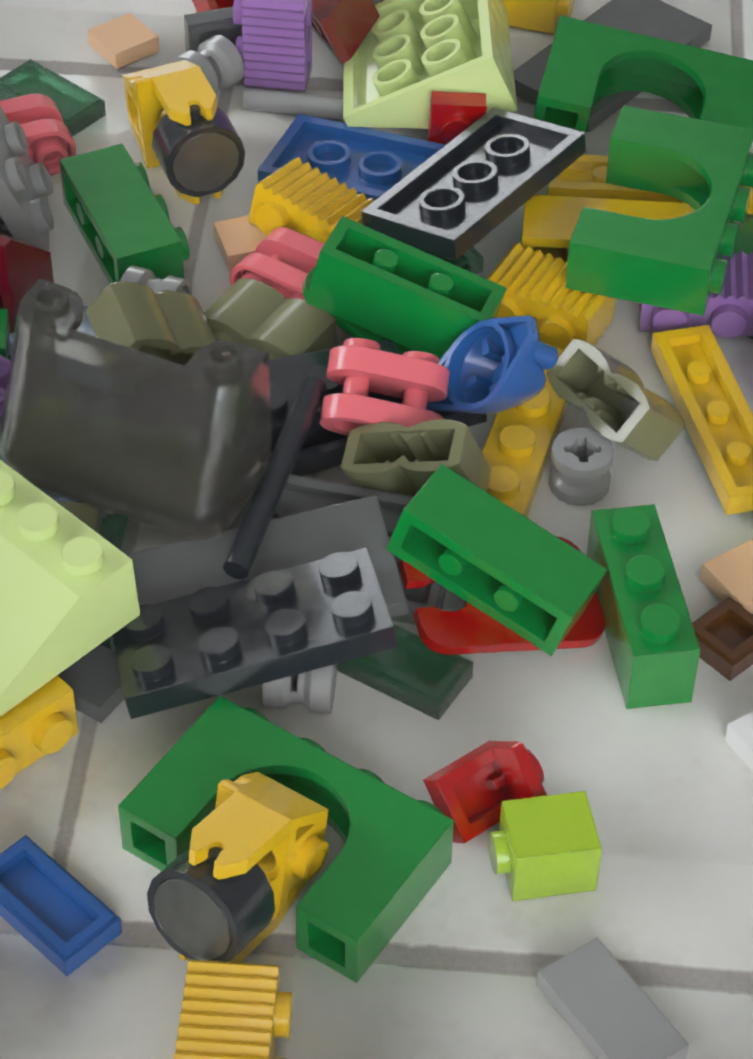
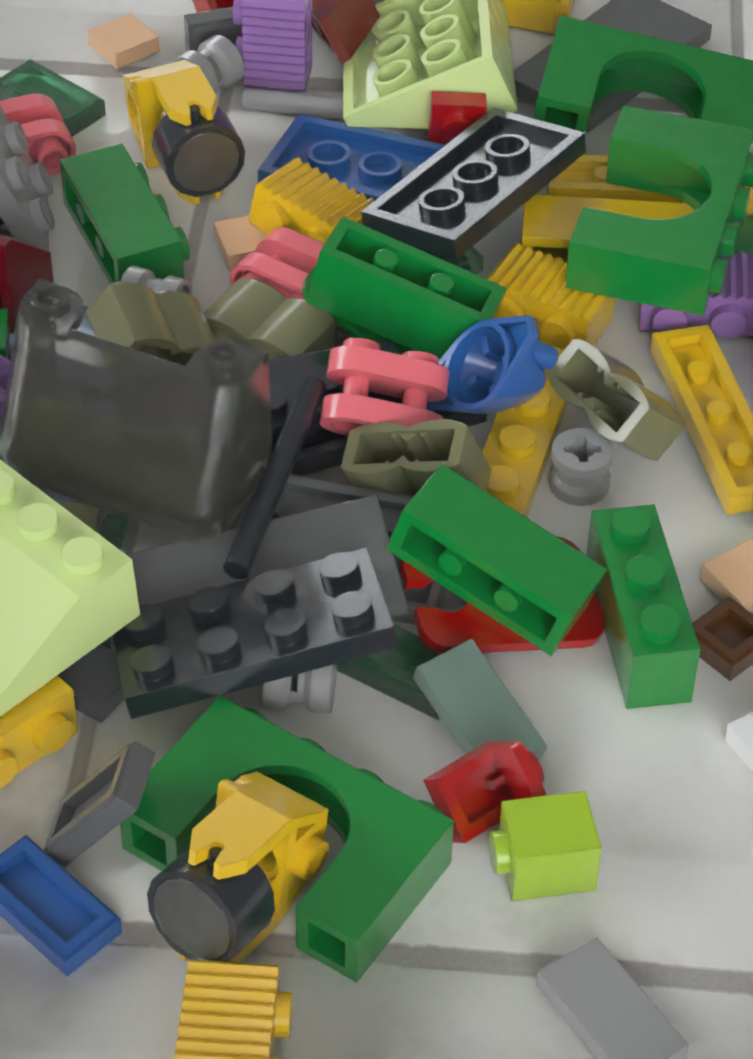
(99, 803): none -> dark grey tile
(475, 700): none -> sand green tile

